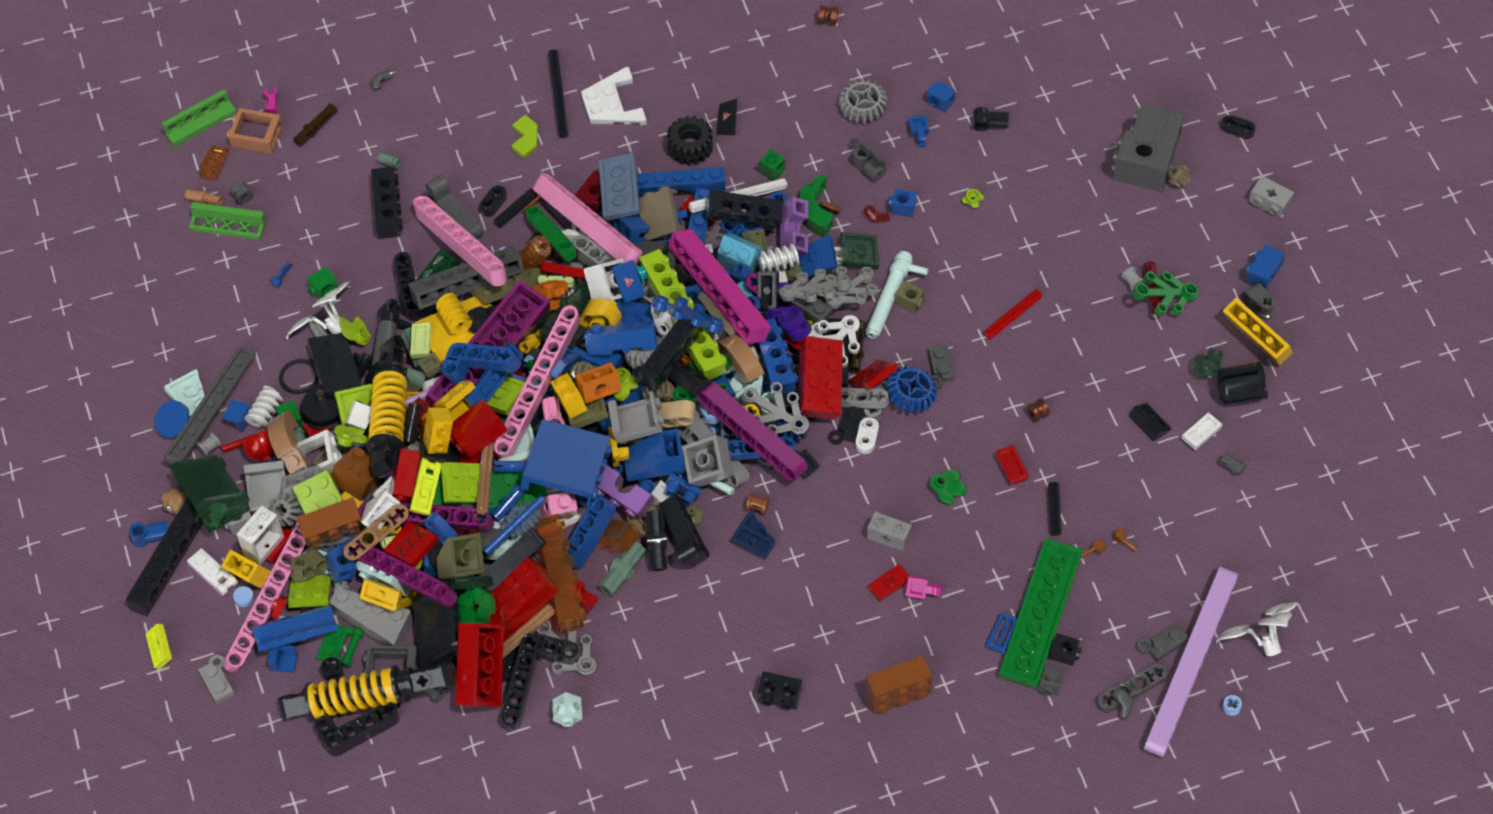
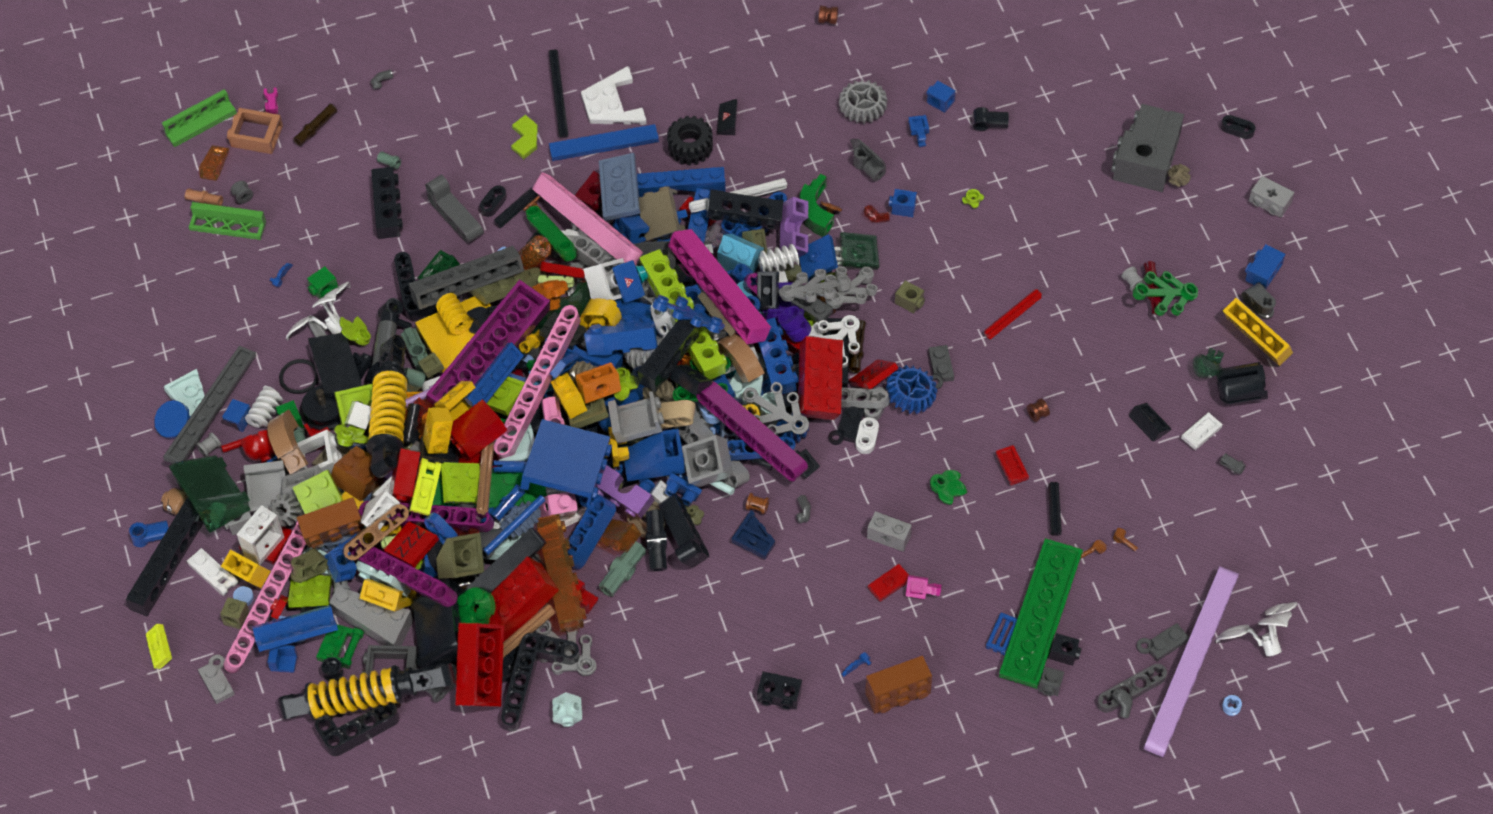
(234, 613): none -> olive brick
(420, 340): yellowish green tile -> none
(460, 241): bright pink beam -> none
(465, 356): blue beam -> none
(470, 582): clear green axle -> none
(603, 142): none -> blue tile
(772, 165): green brick -> none
(805, 507): none -> dark grey arm
(864, 658): none -> blue piece
(898, 271): light aqua cylinder -> none

